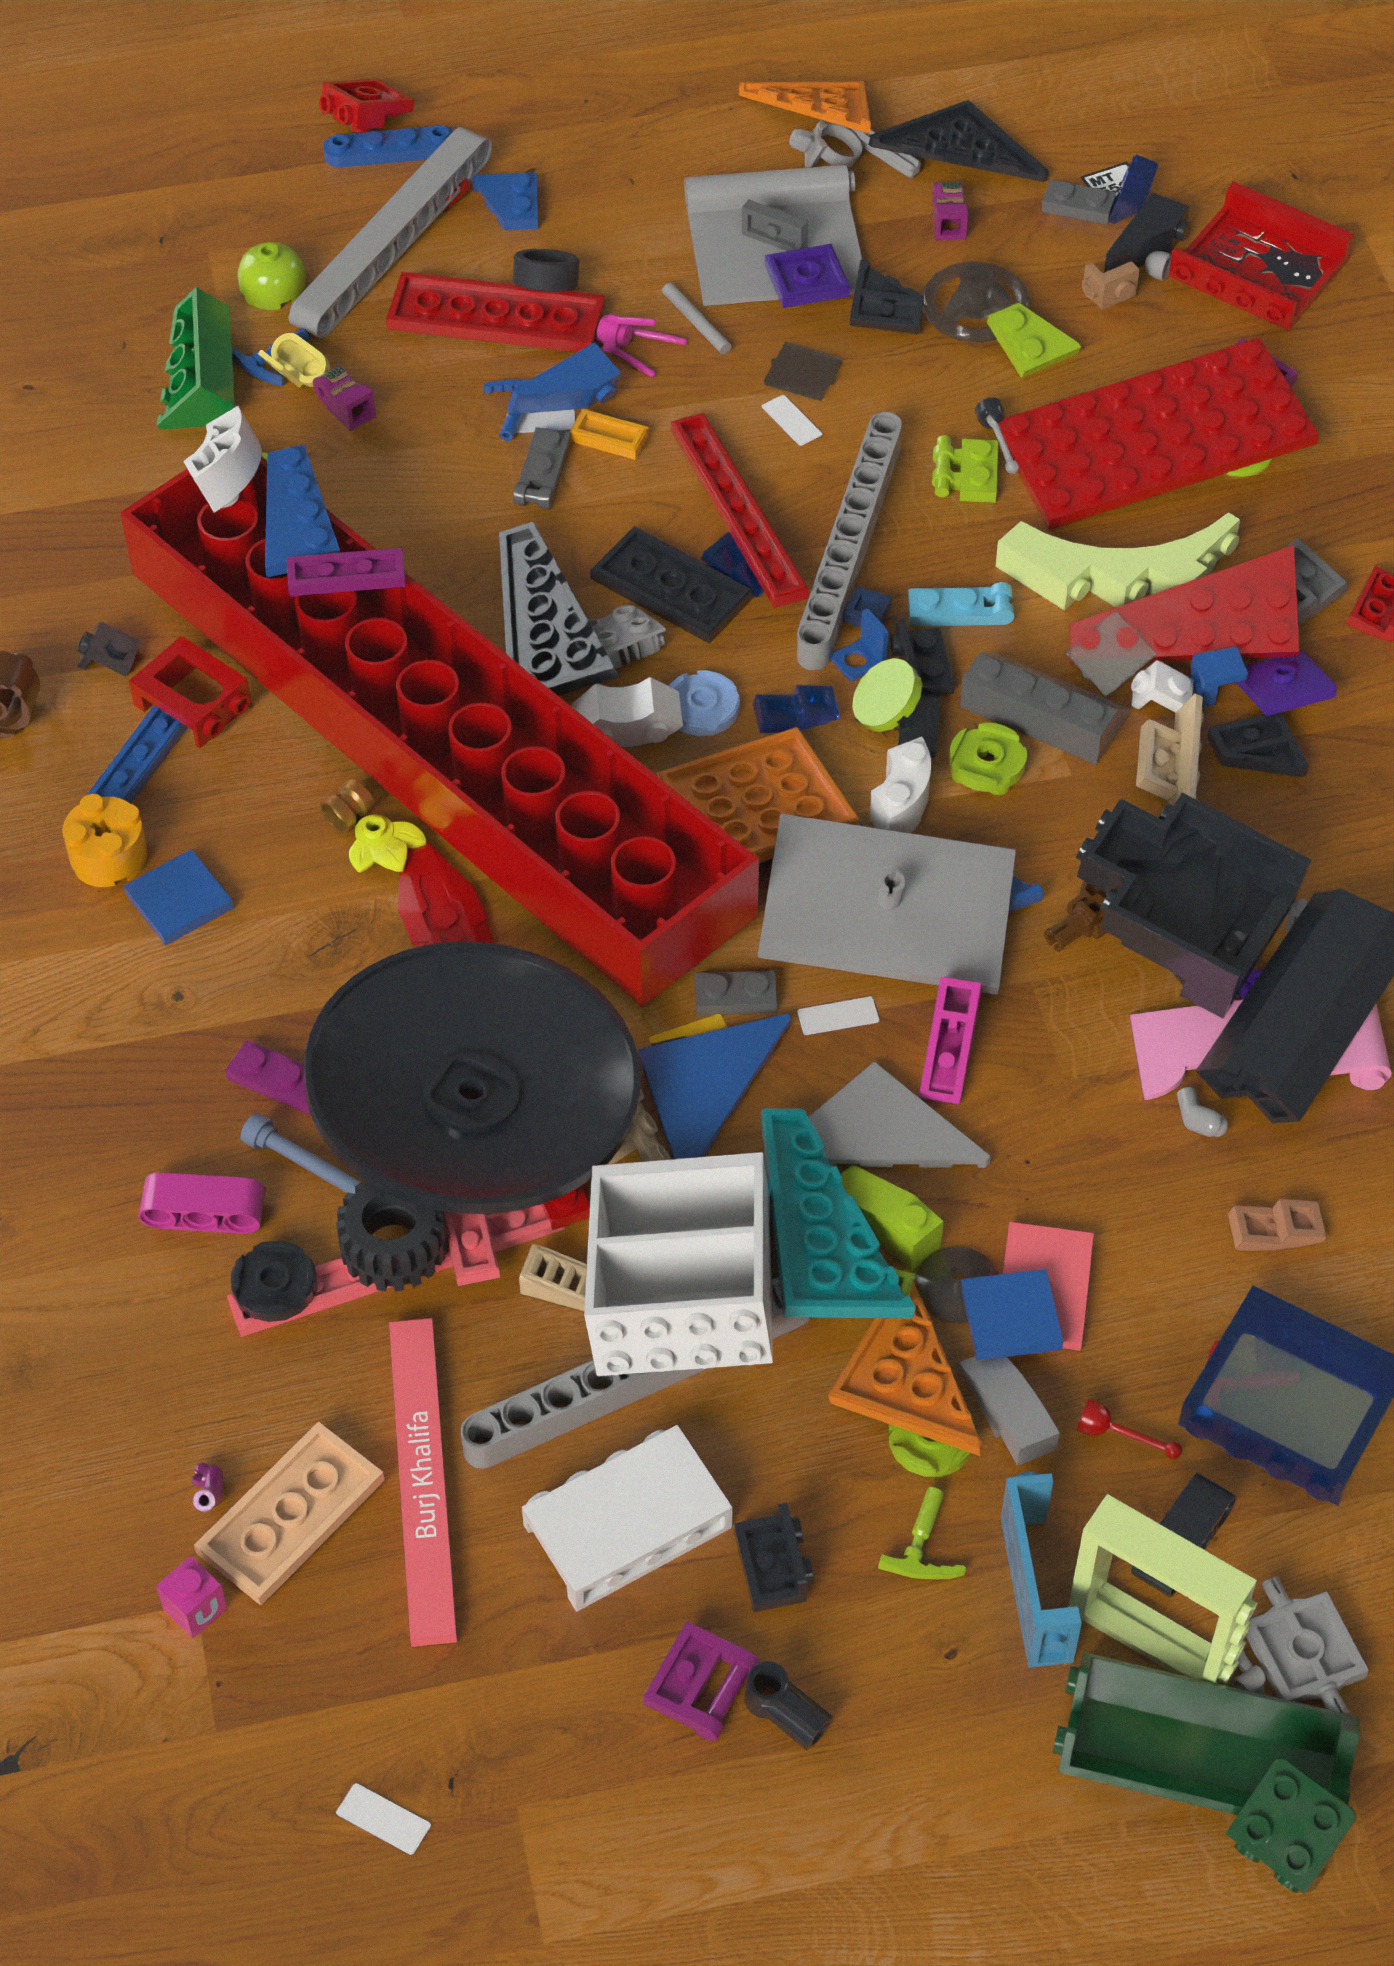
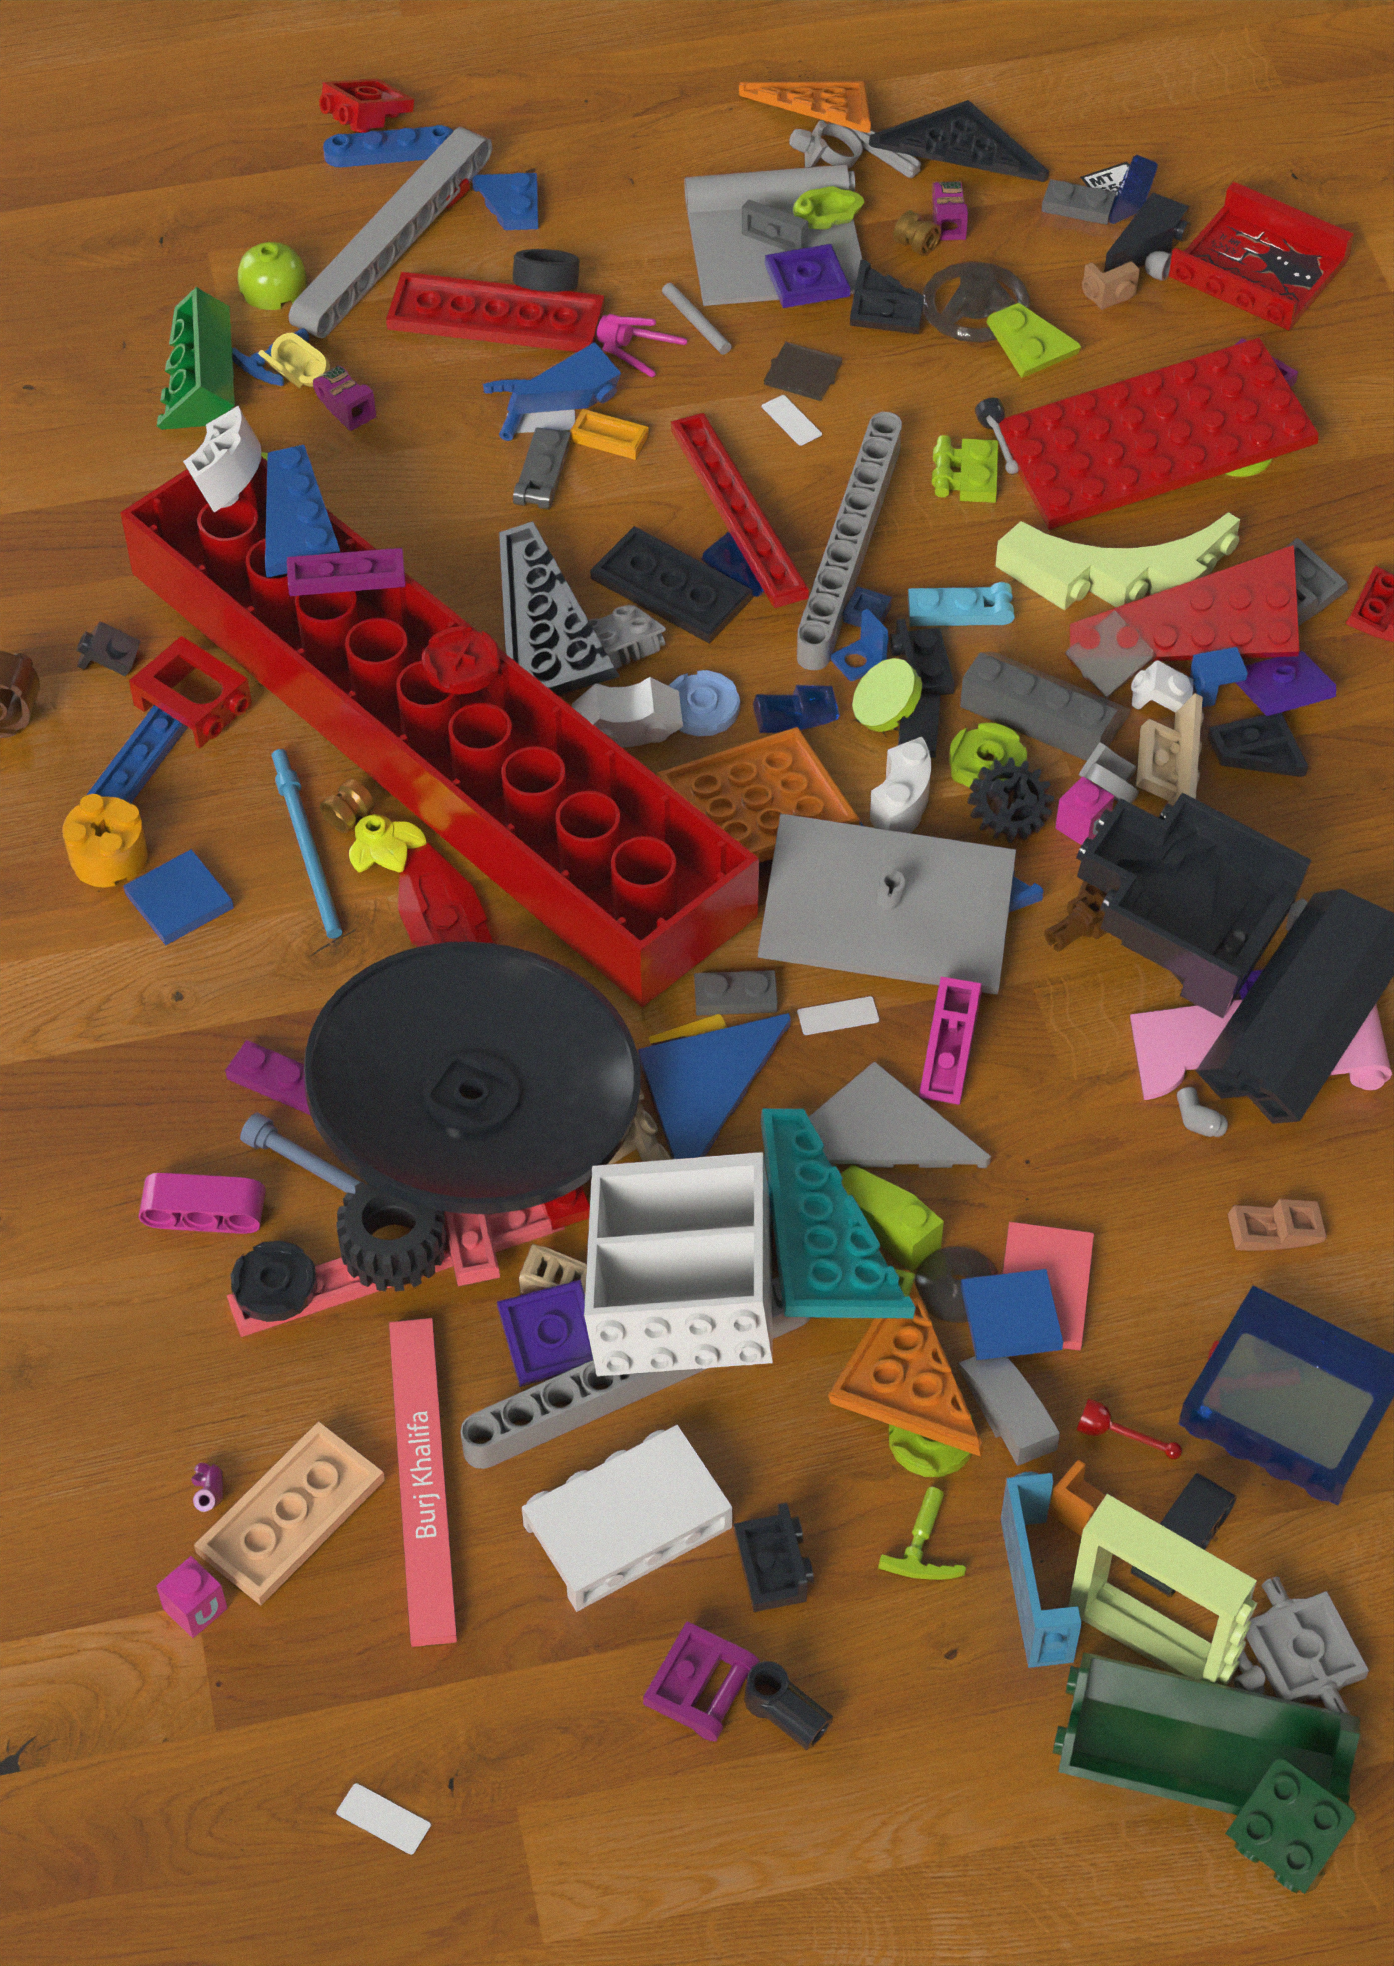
(289, 787): none -> dark azure bar
(461, 660): none -> red tile
(546, 1332): none -> dark purple plate
(827, 207): none -> lime arm
(919, 234): none -> pearl gold wheel
(1029, 800): none -> black gear
(1075, 1499): none -> orange panel
(1081, 810): none -> dark pink brick
(1110, 773): none -> light grey piece

